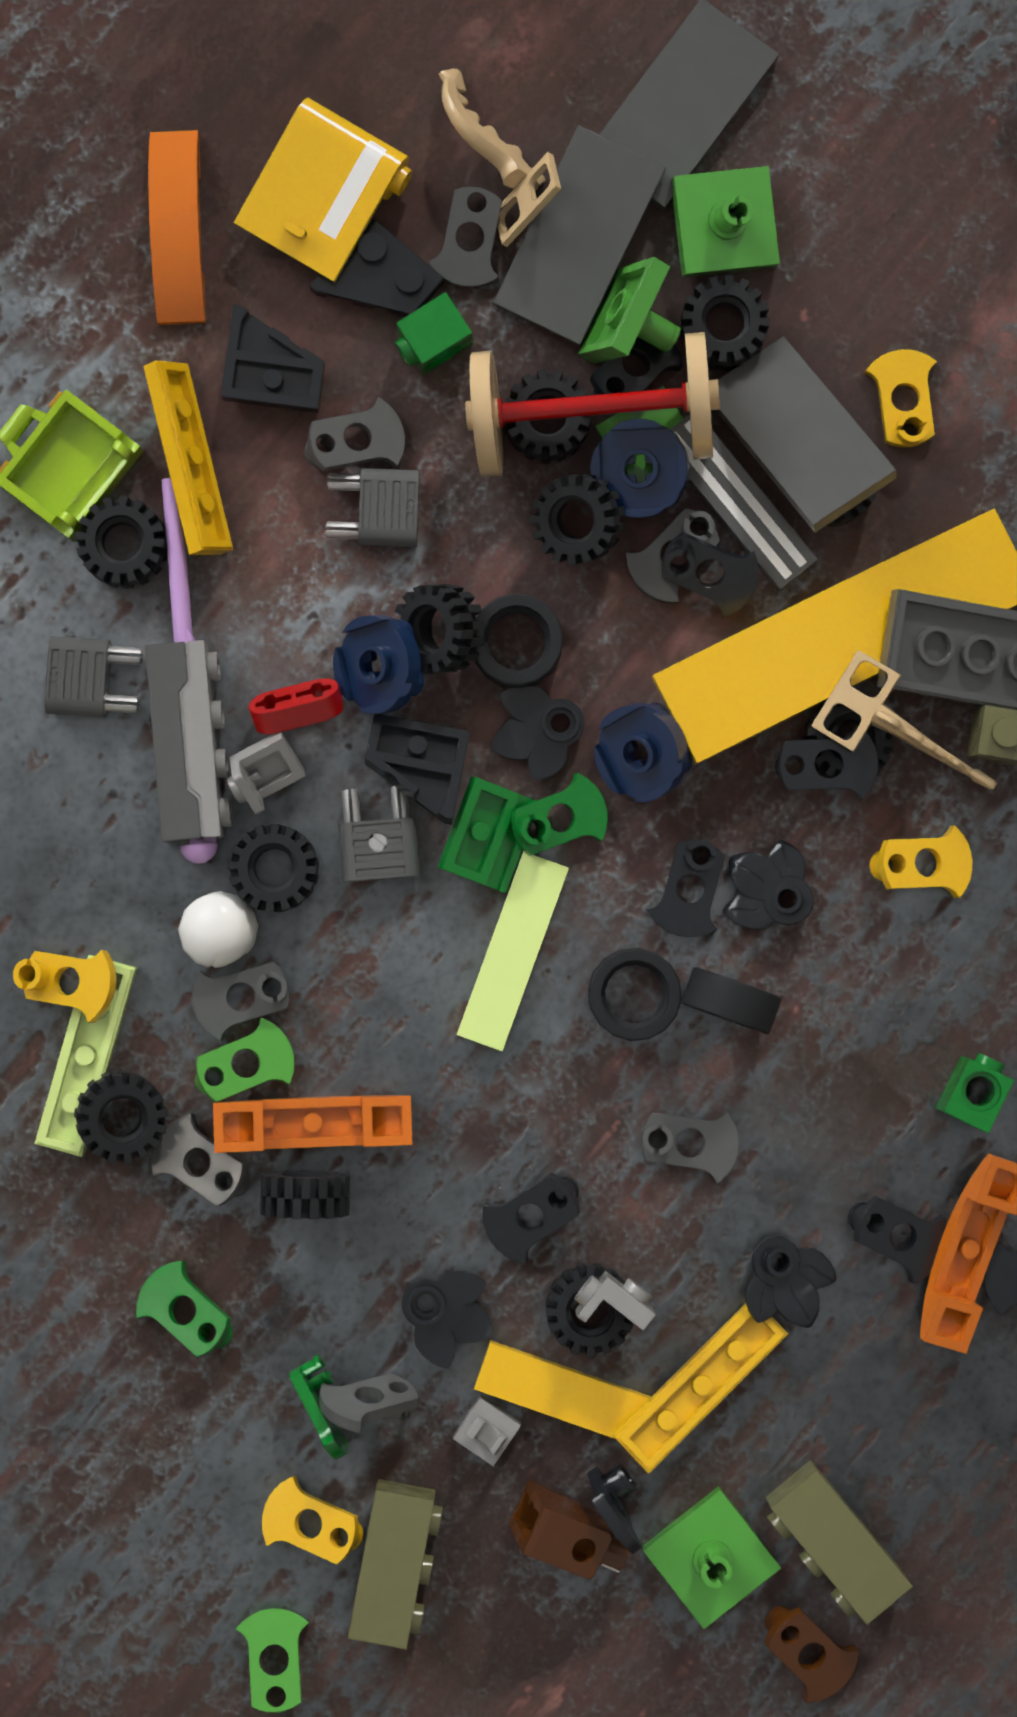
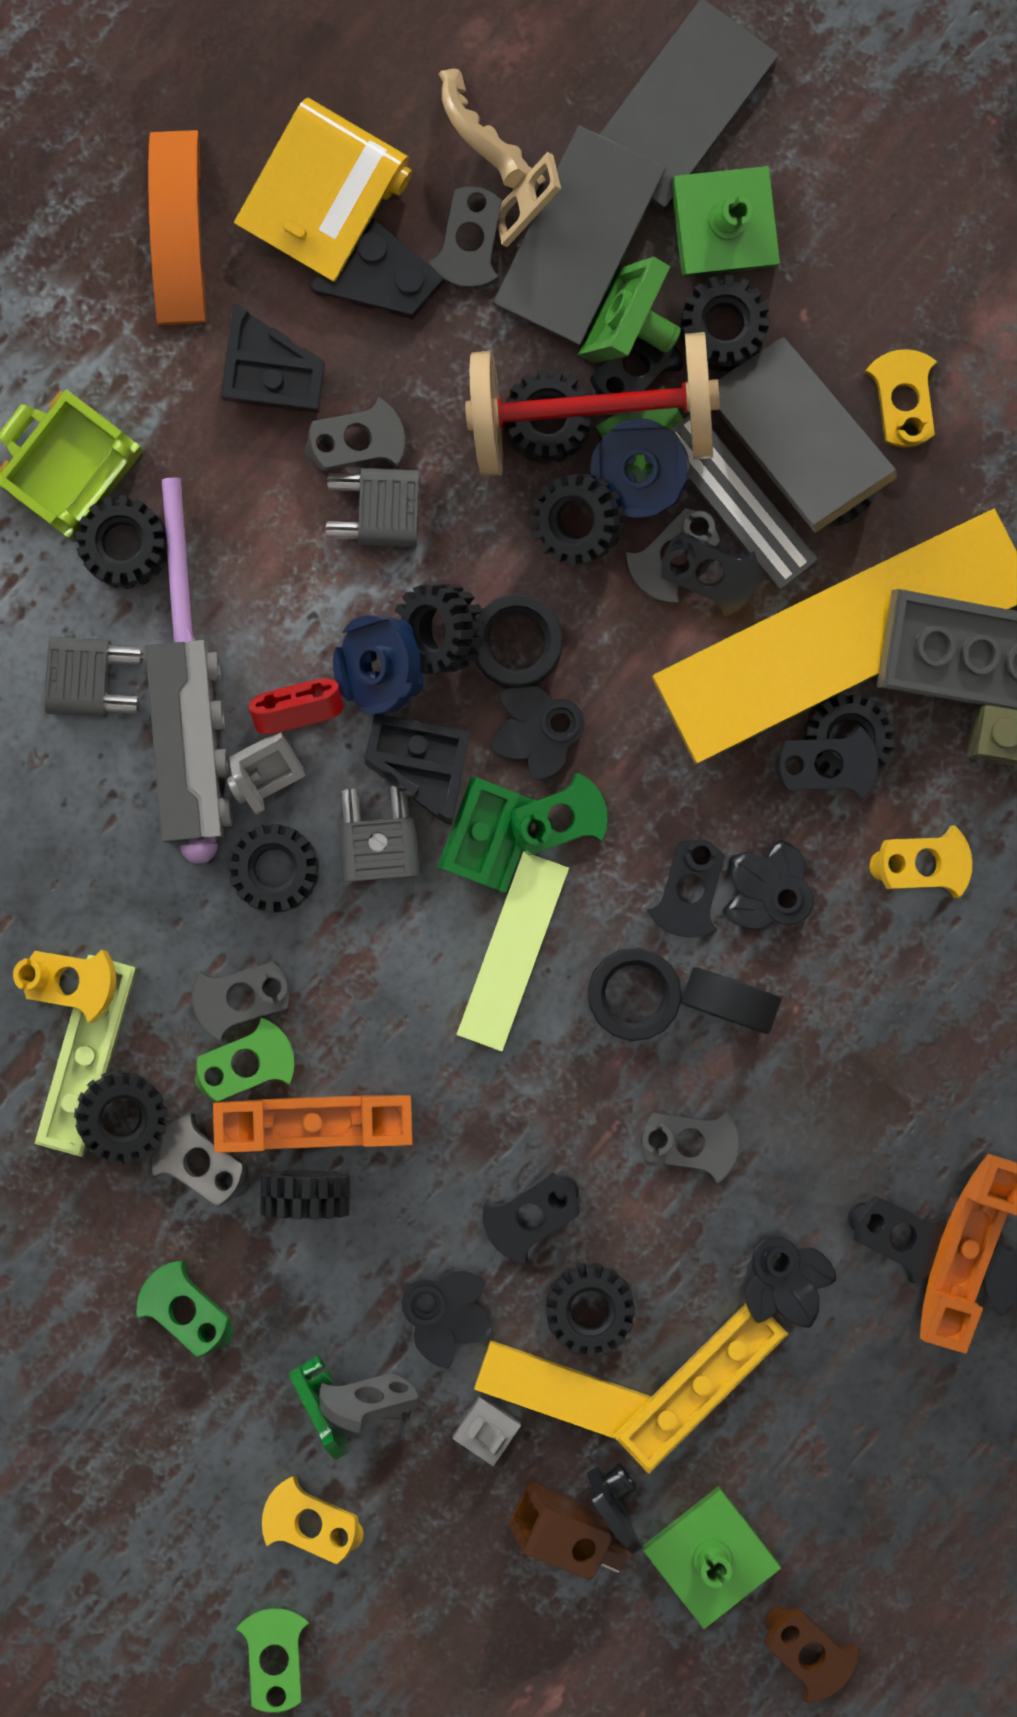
(188, 458): yellow tile -> none
(218, 929): white hair -> none
(394, 1564): olive brick -> none
(432, 334): green brick -> none
(627, 1298): light grey bracket -> none
(665, 746): dark blue plate -> none
(836, 1544): olive brick -> none
(881, 716): tan piece -> none
(954, 1098): green brick -> none

